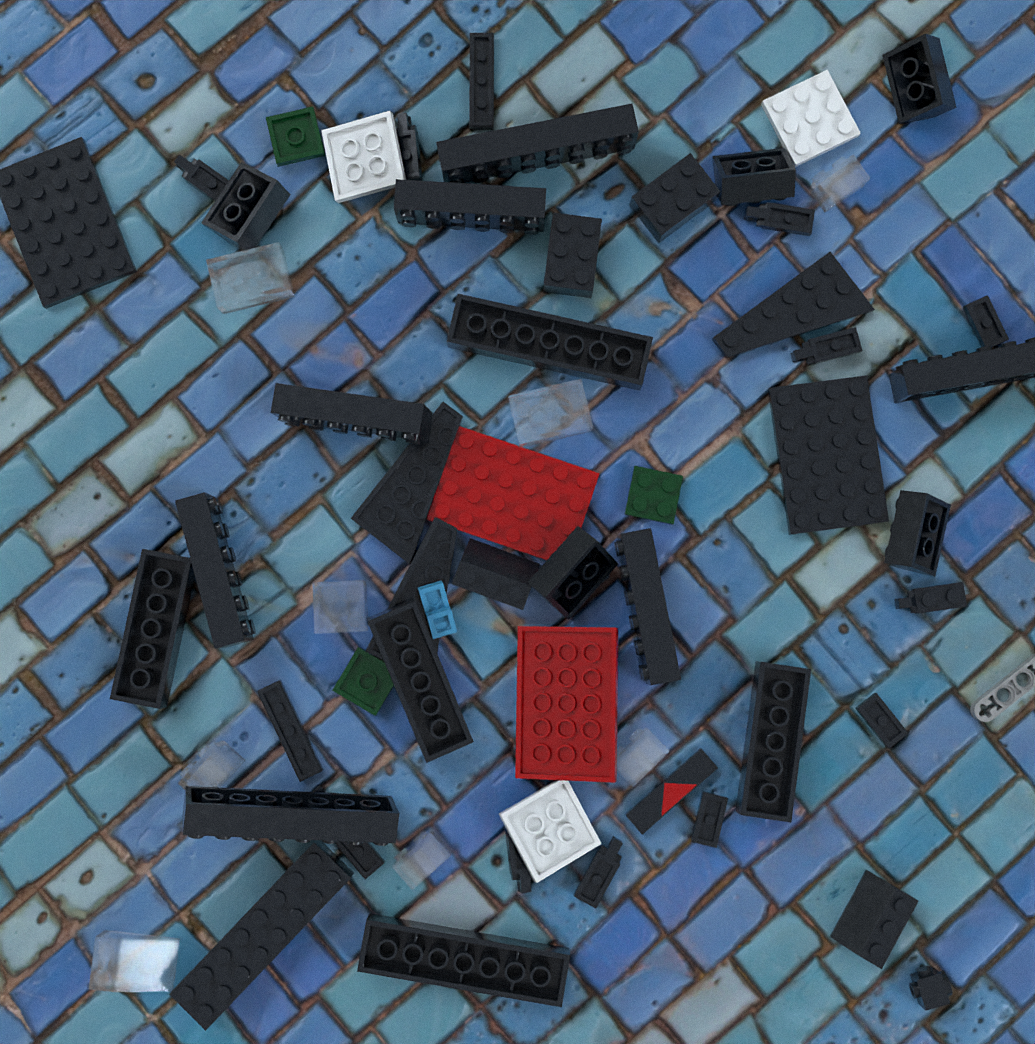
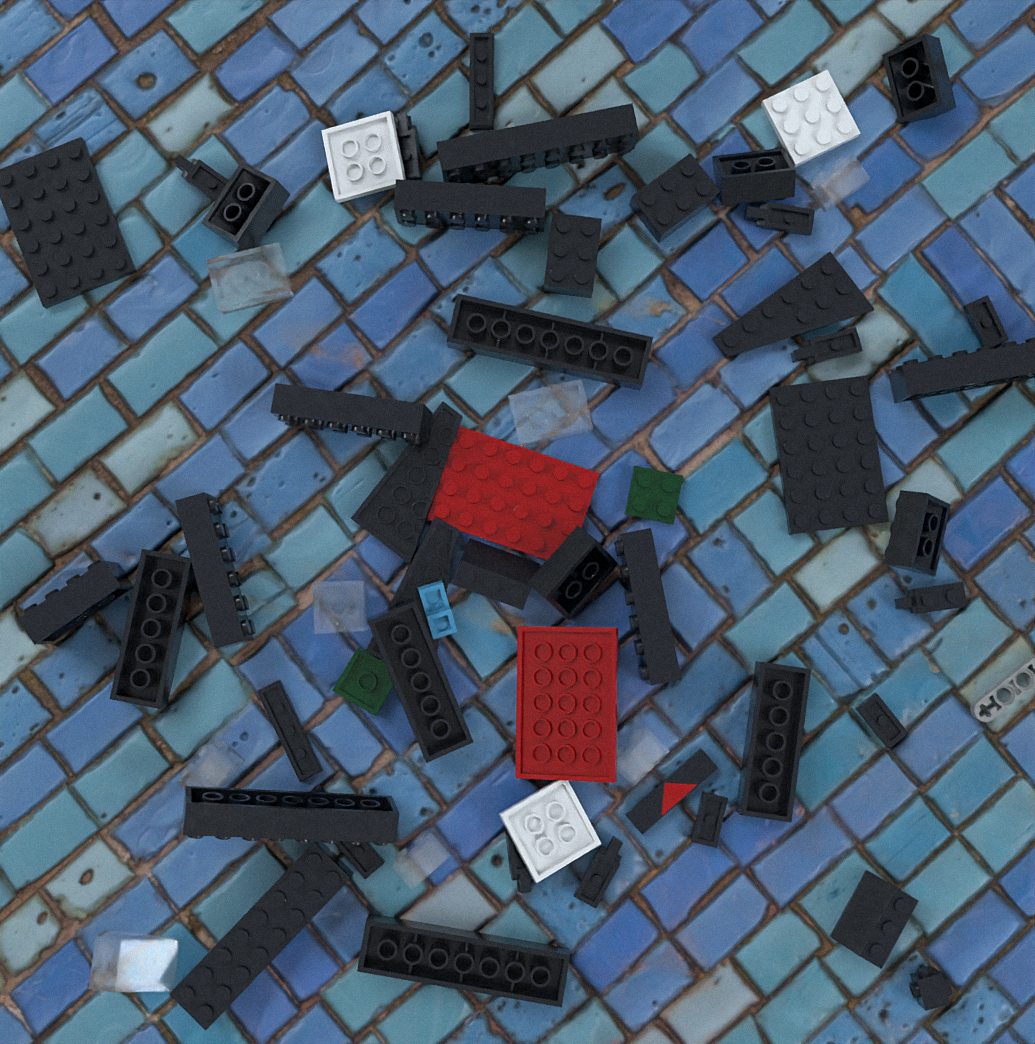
(75, 602): none -> black brick
(295, 136): dark green plate -> none

